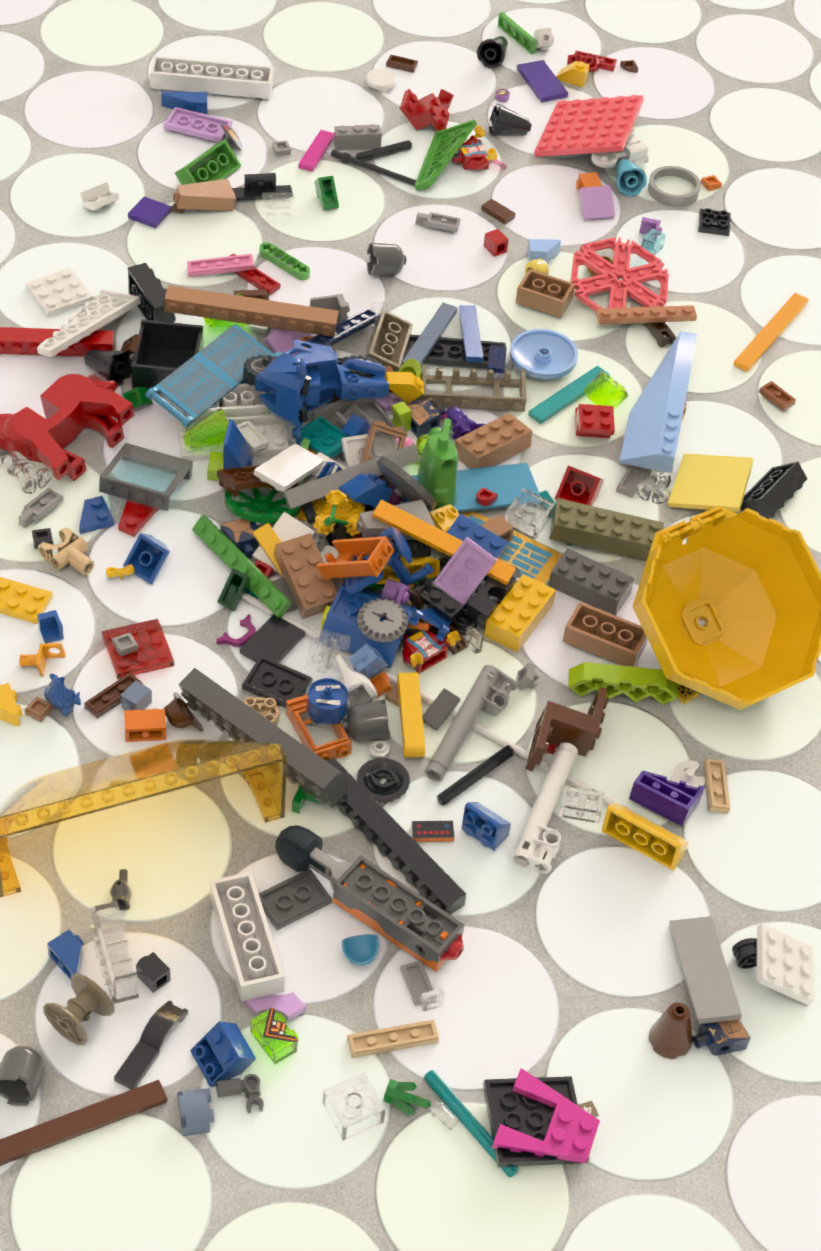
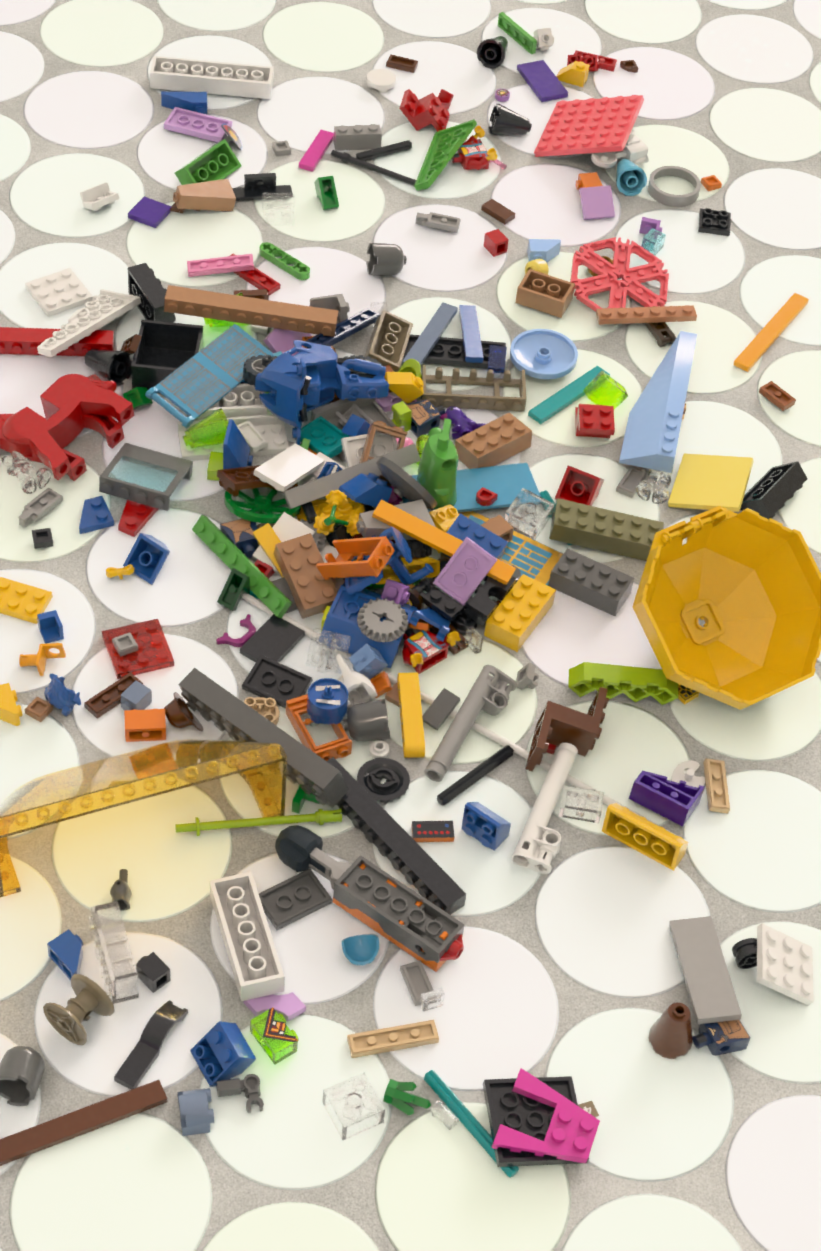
(69, 552): tan connector -> none
(319, 816): none -> lime bar
(605, 635): medium nougat brick -> none

